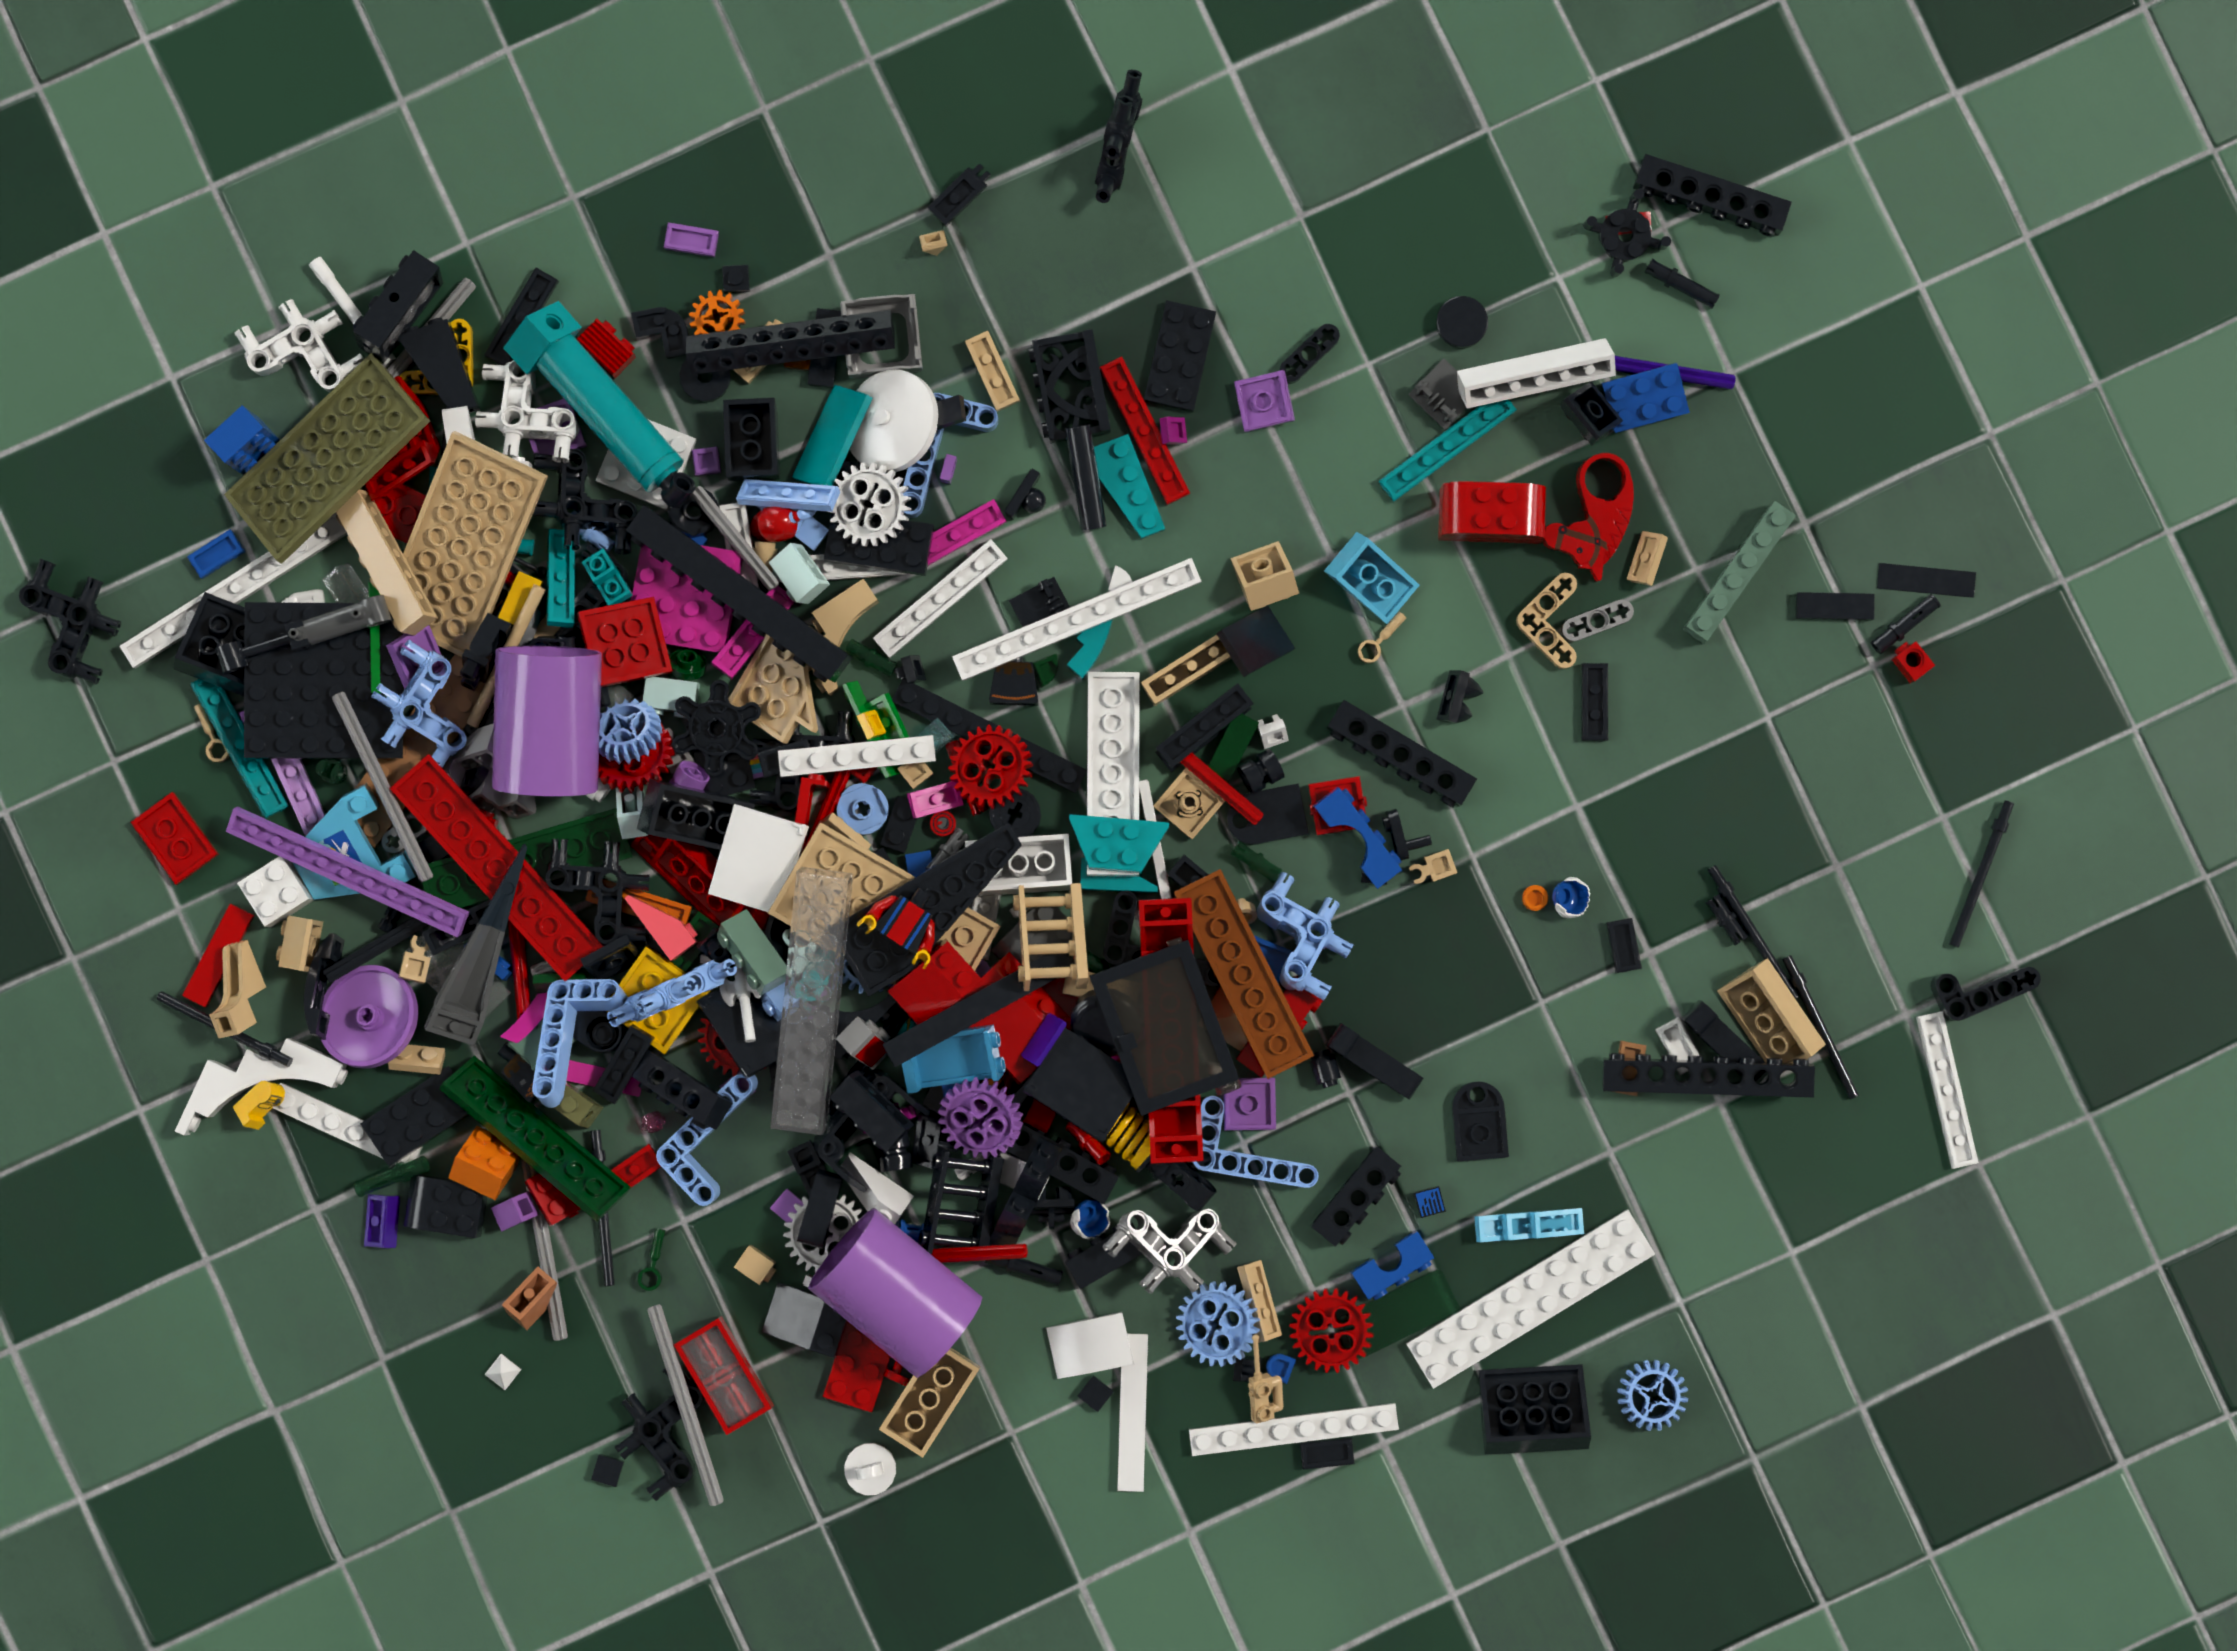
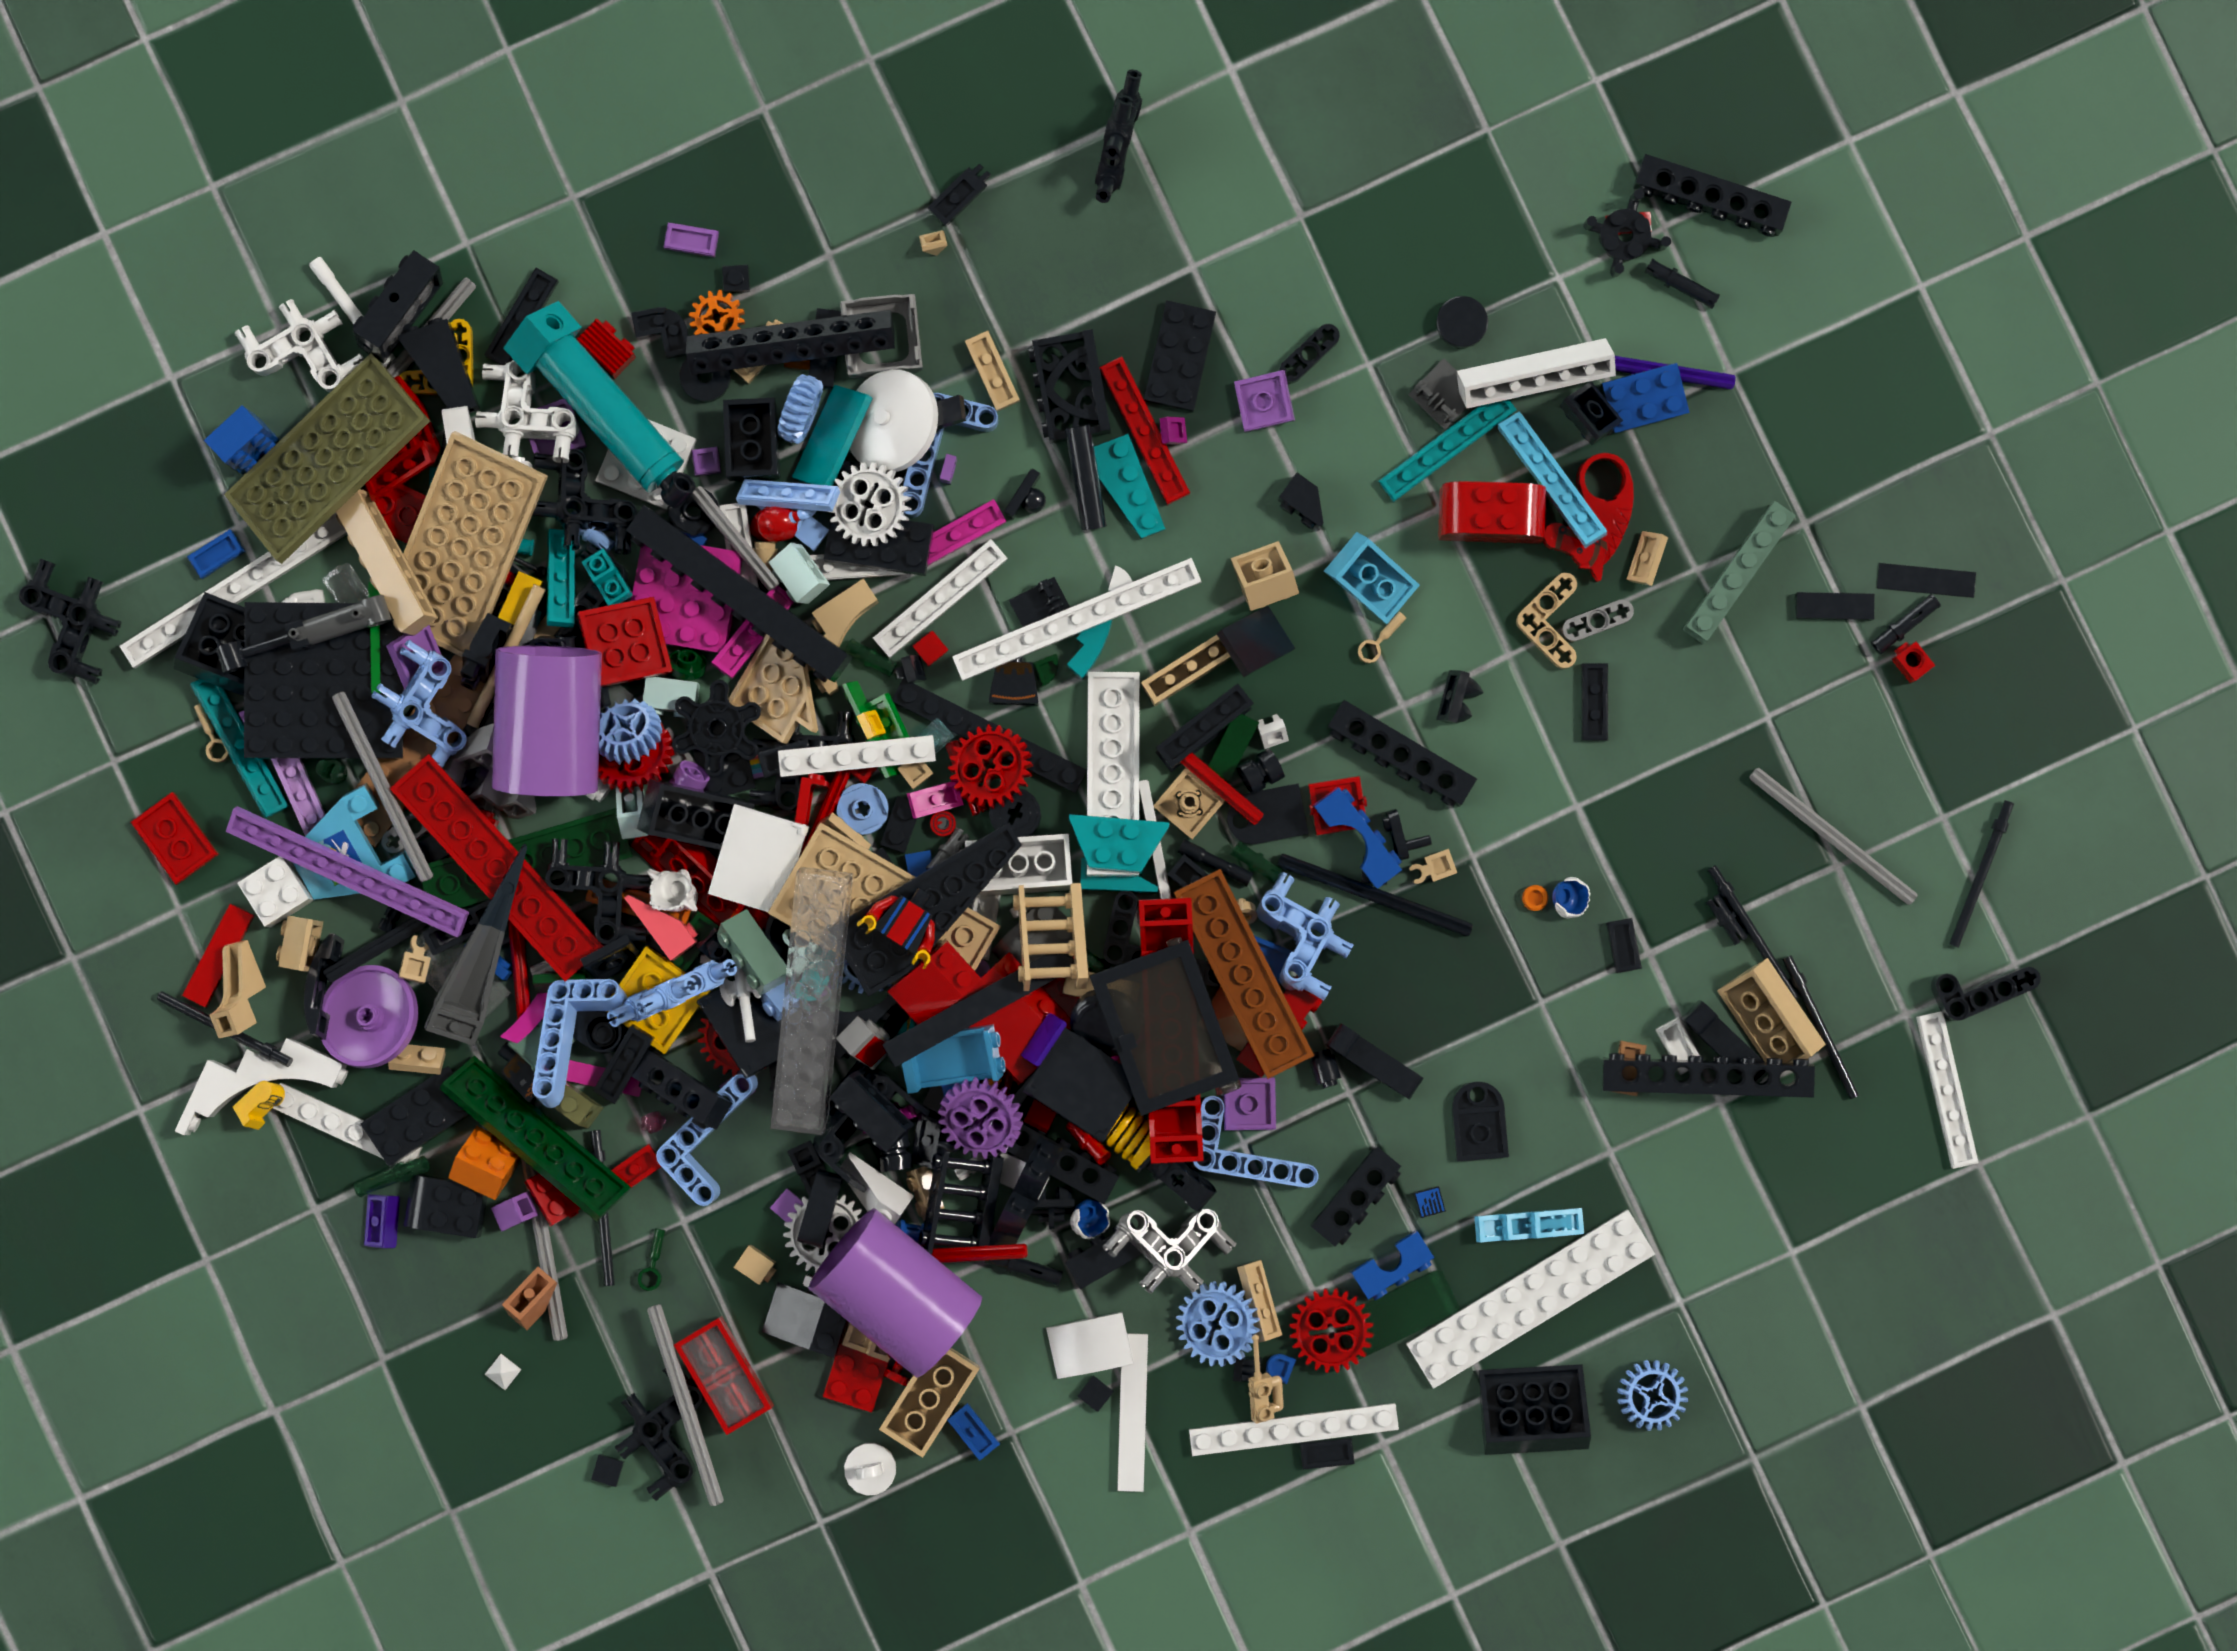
(672, 891): none -> white hair
(800, 409): none -> light blue gear
(856, 1340): none -> tan slope
(919, 1182): none -> tan hinge
(930, 648): none -> red tile
(973, 1431): none -> blue plate
(1202, 856): none -> black piece
(1304, 500): none -> black slope
(1375, 895): none -> black axle
(1550, 474): none -> medium azure plate
(1833, 836): none -> light grey axle

